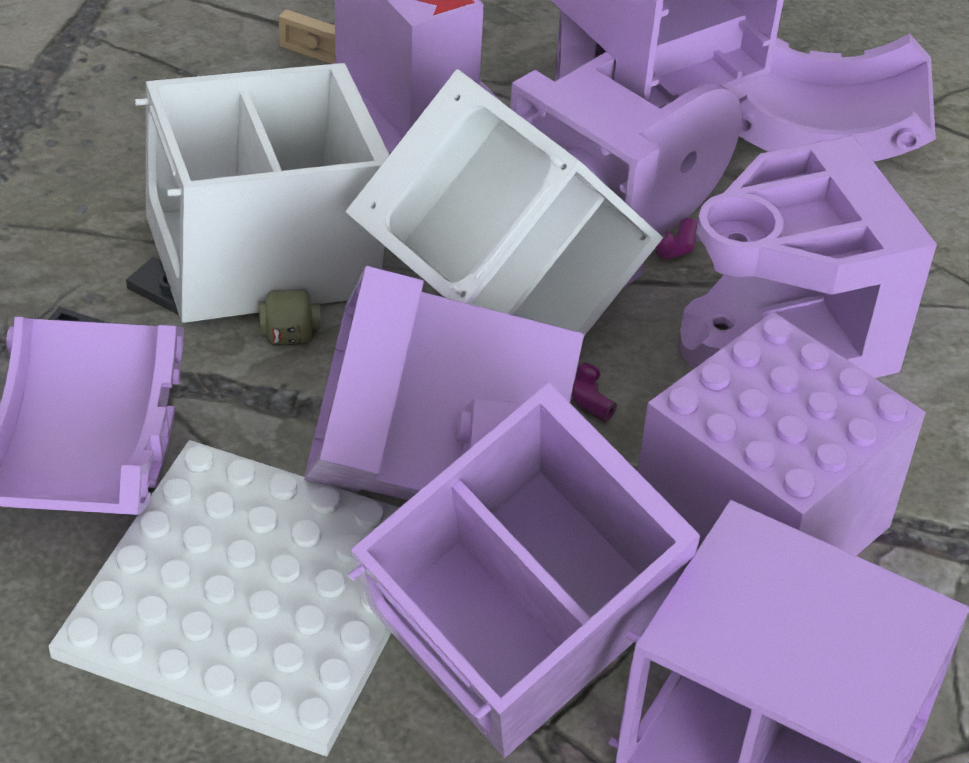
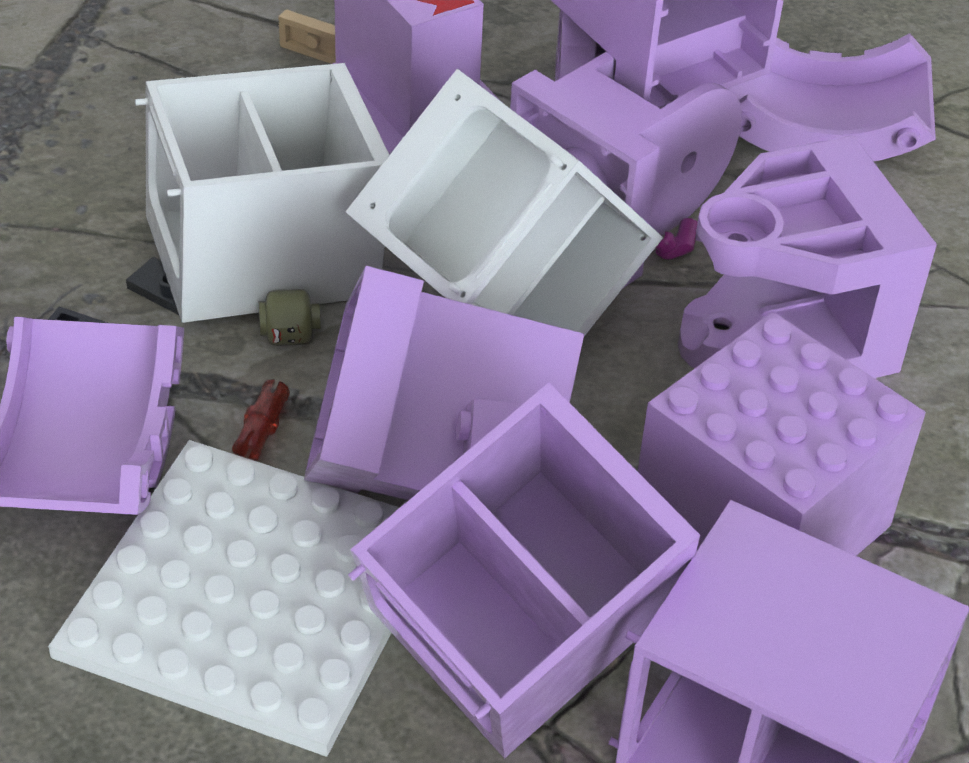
(261, 420): none -> clear red pin
(586, 393): magenta arm -> none

